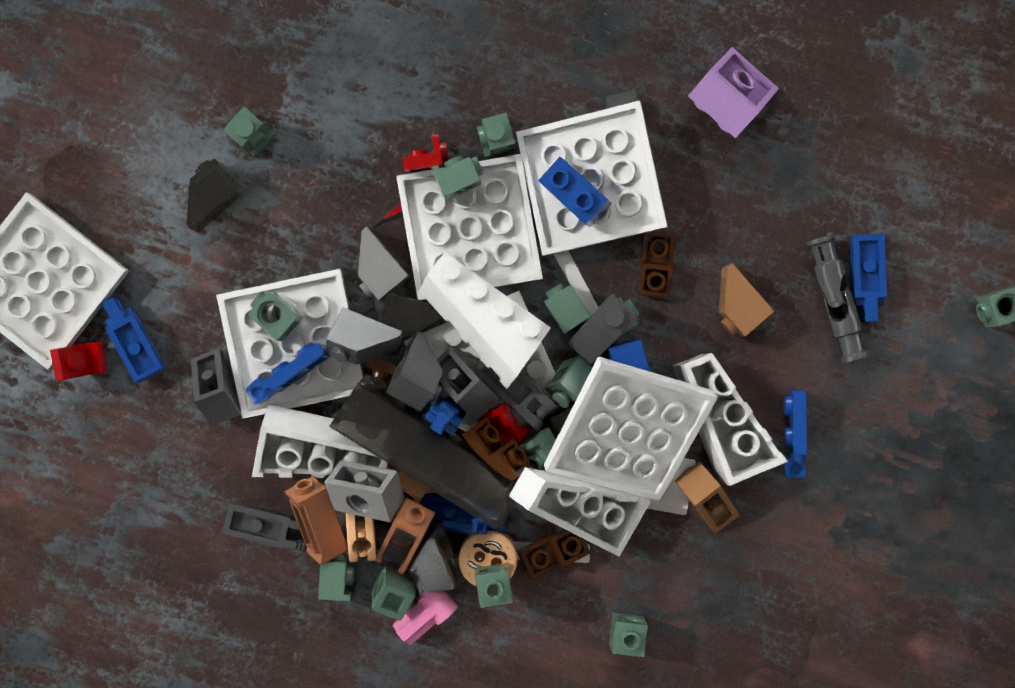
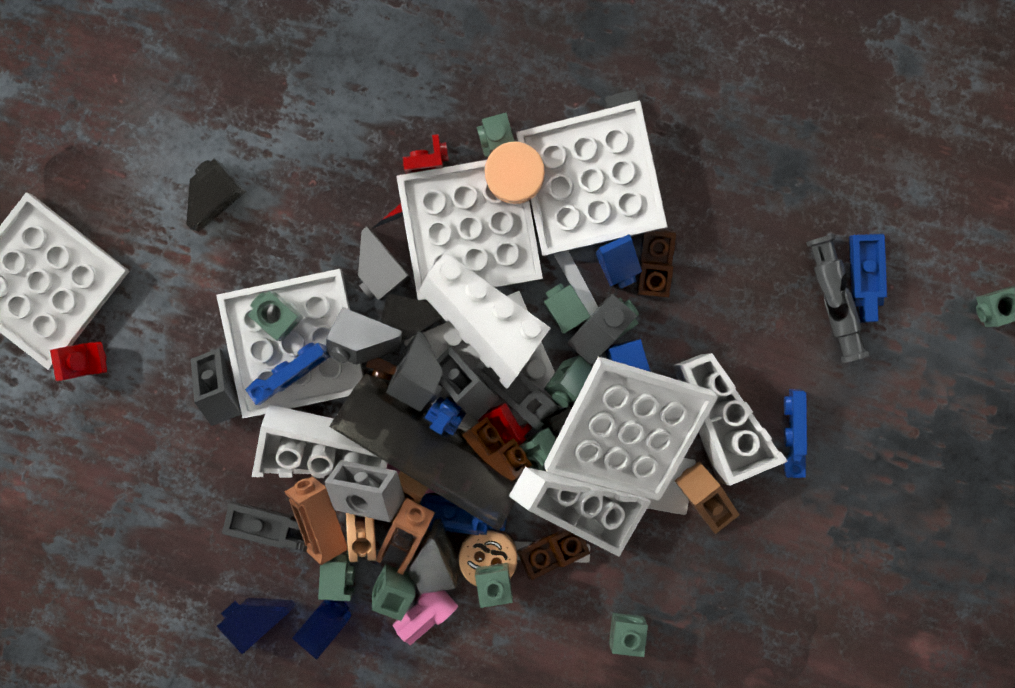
(132, 341): blue hinge -> none
(249, 132): sand green brick -> none
(252, 619): none -> clear blue slope
(322, 626): none -> clear blue slope
(458, 175): sand green brick -> none
(514, 172): none -> light nougat head
(575, 192): blue brick -> none
(619, 262): none -> blue slope
(733, 92): lavender slope -> none
(740, 303): medium nougat slope -> none

